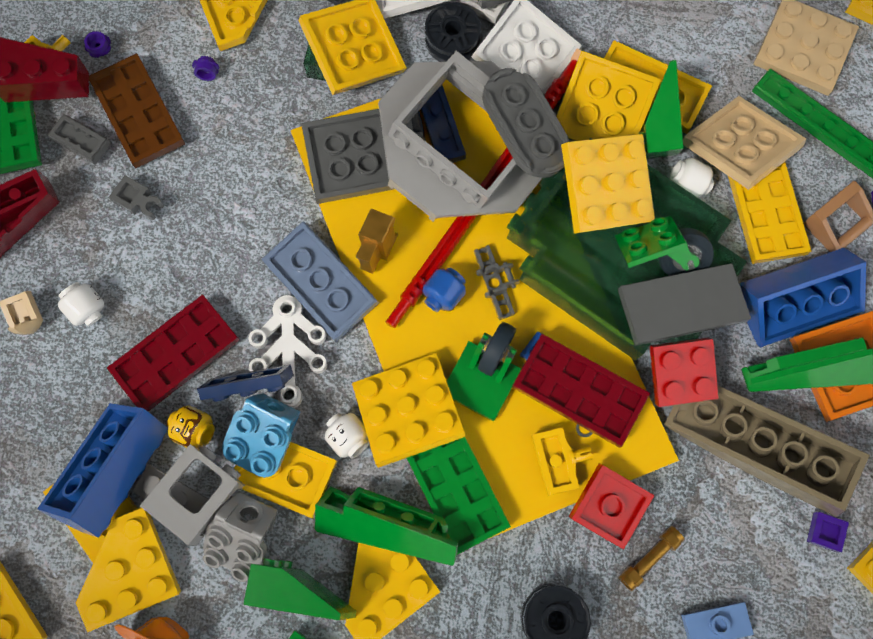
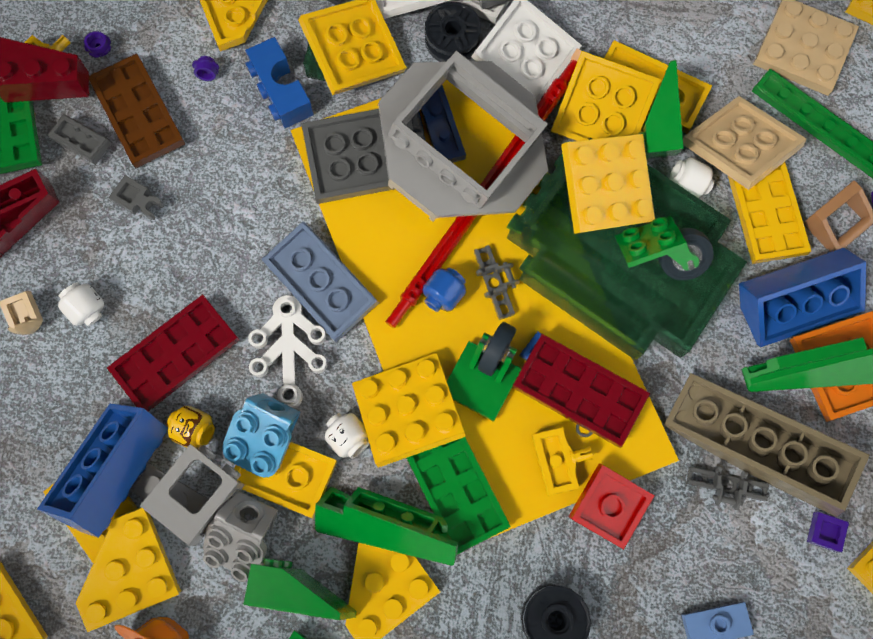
(246, 383): dark blue plate -> none
(287, 101): none -> blue arch
(376, 239): pearl gold piece -> none
(525, 122): dark grey tile -> none
(633, 576): pearl gold bar -> none
(683, 304): dark grey tile -> none
(684, 372): plate -> none
(744, 488): none -> dark grey piece

